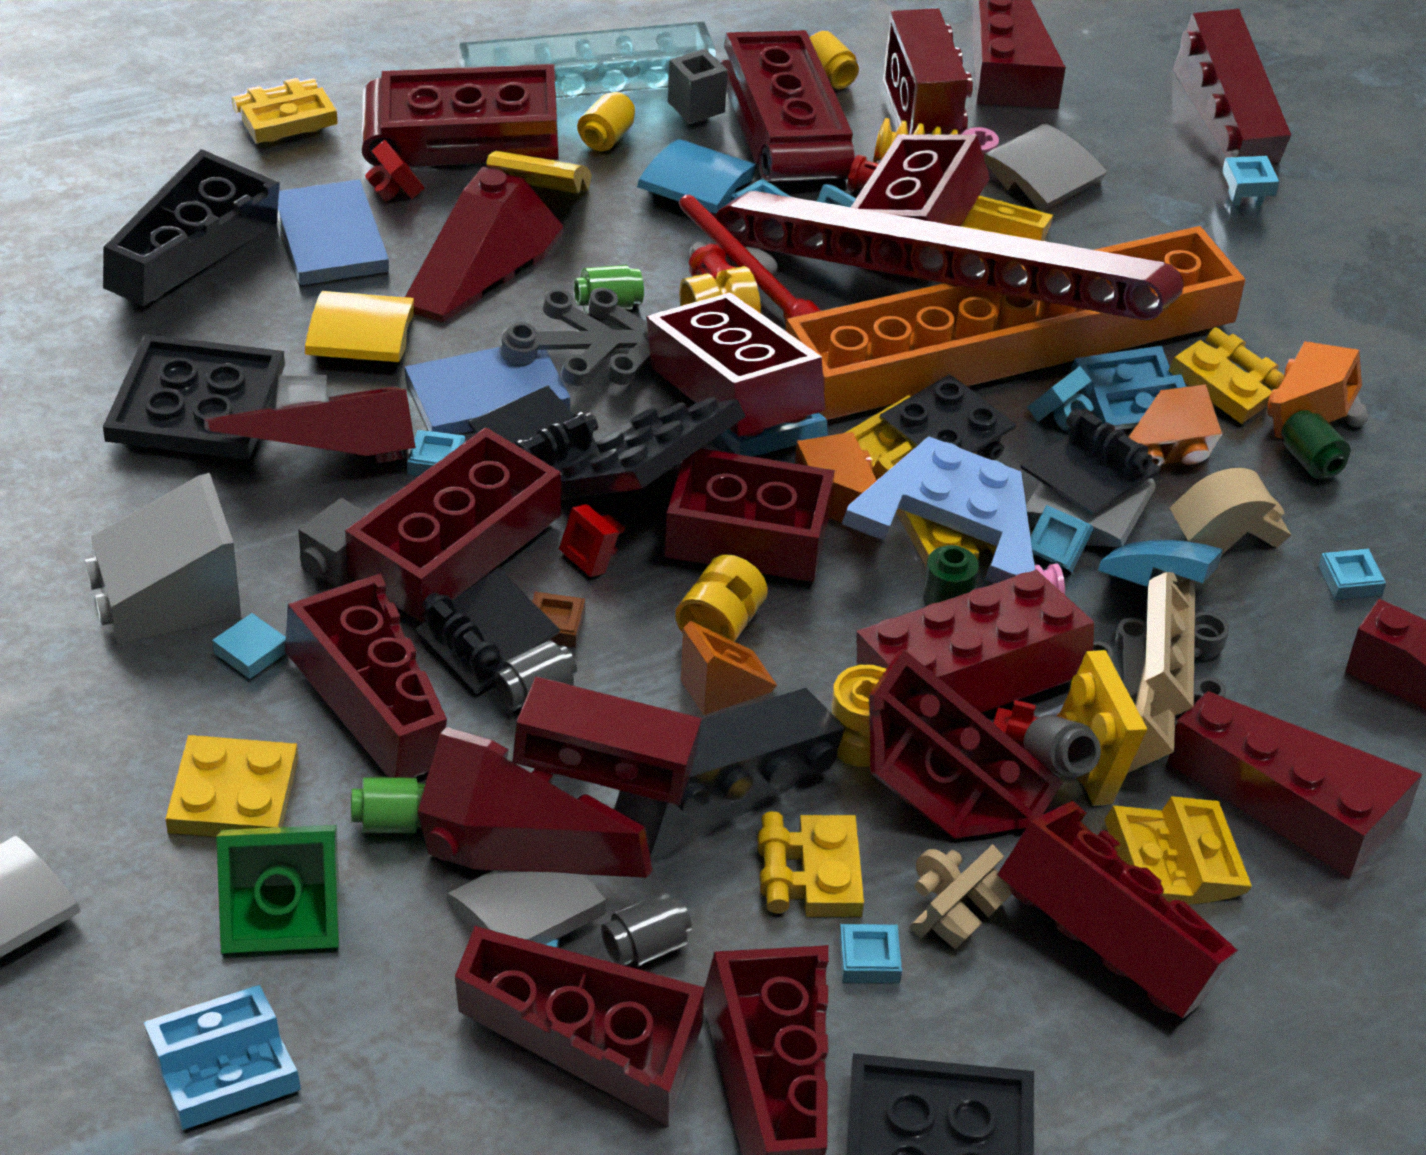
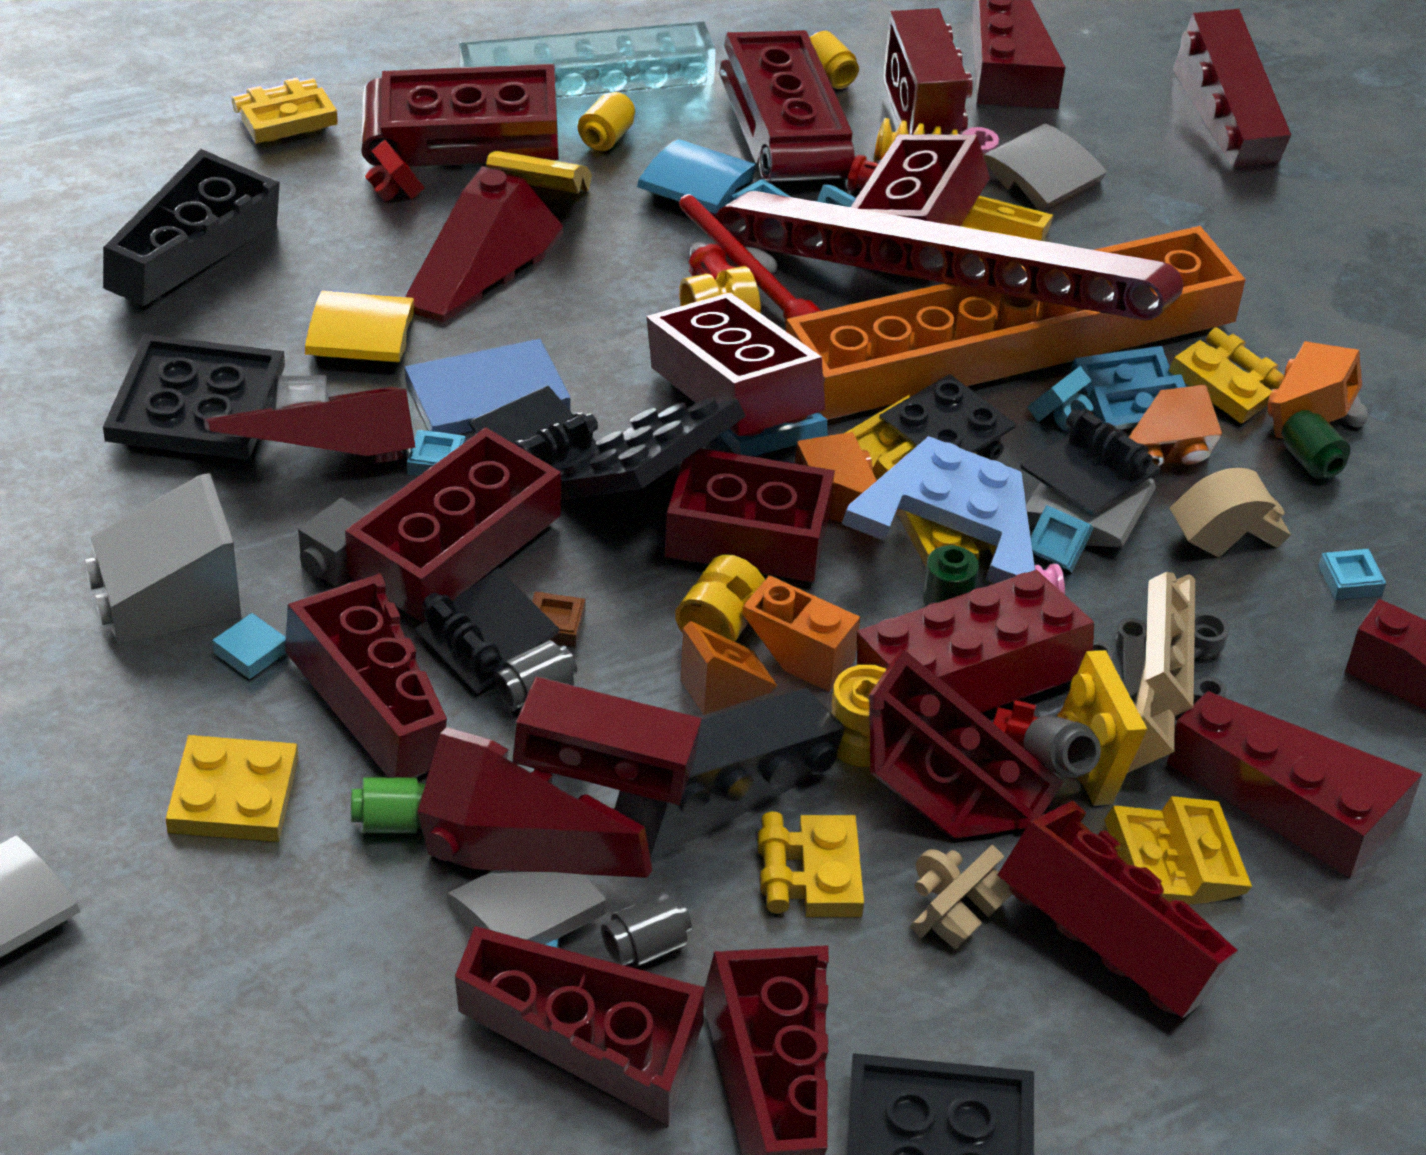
(221, 1056): dark azure slope -> none
(278, 888): green slope -> none
(331, 232): medium blue tile -> none
(522, 342): dark grey plant -> none
(590, 539): red tile -> none
(619, 278): bright green brick -> none
(697, 86): dark grey brick -> none
(803, 631): none -> orange slope
(870, 953): medium azure tile -> none
(1148, 559): dark azure slope -> none
(1250, 178): medium azure tile -> none

